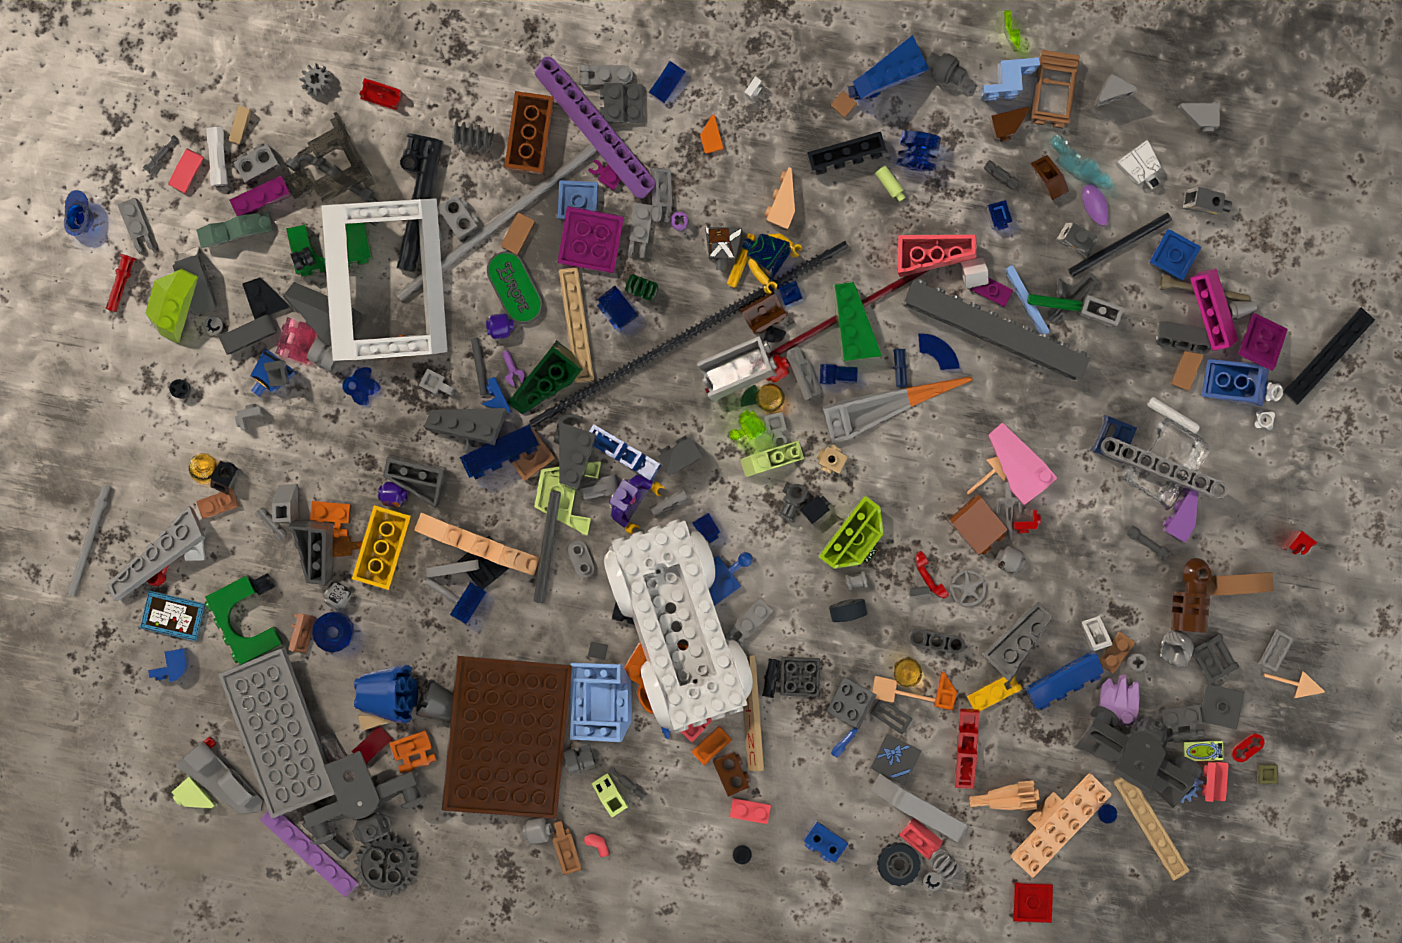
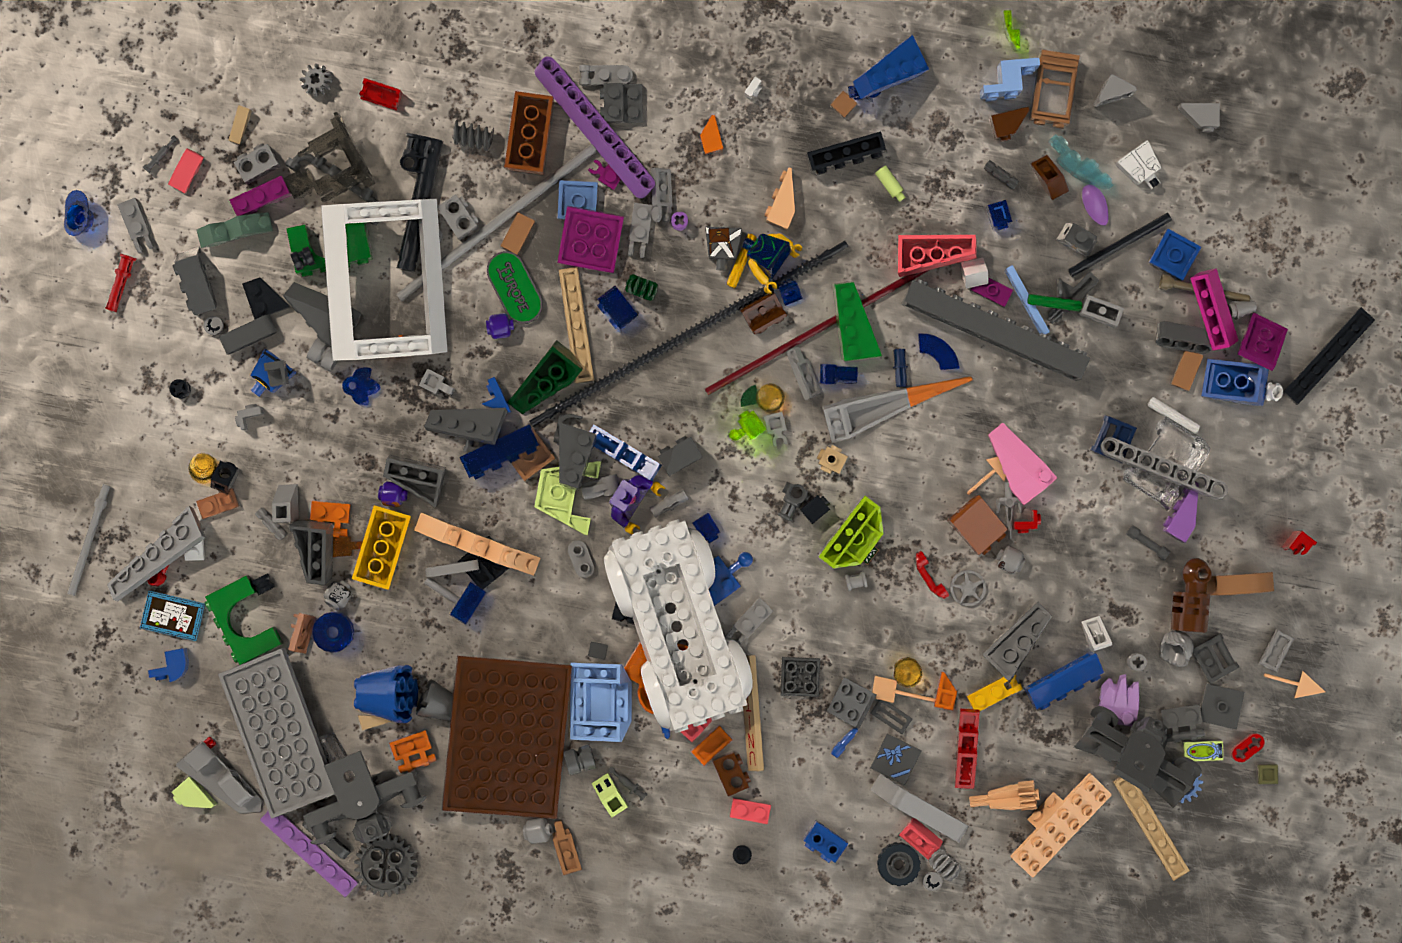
(171, 303): lime wedge -> none
(215, 142): white axle -> none
(302, 341): clear pink plate -> none
(373, 743): dark red tile -> none
(479, 366): dark grey bar -> none
(512, 369): medium lavender bar -> none
(547, 546): dark grey axle -> none
(598, 842): coral arm -> none
(667, 82): clear blue plate -> none
(737, 368): door -> none
(771, 678): black pin -> none
(772, 458): yellowish green slope -> none
(774, 334): black tile -> none
(782, 368): red head -> none
(848, 610): black wheel -> none
(918, 146): clear blue wheel -> none
(918, 591): dark grey tile -> none
(927, 641): dark grey beam -> none
(946, 69): dark grey piece -> none
(1032, 902): red tile -> none
(1107, 813): clear blue plate -> none
(1116, 652): medium nougat plate -> none
(1206, 201): dark grey torso -> none
(1216, 781): coral bracket -> none
(1269, 419): white plate -> none

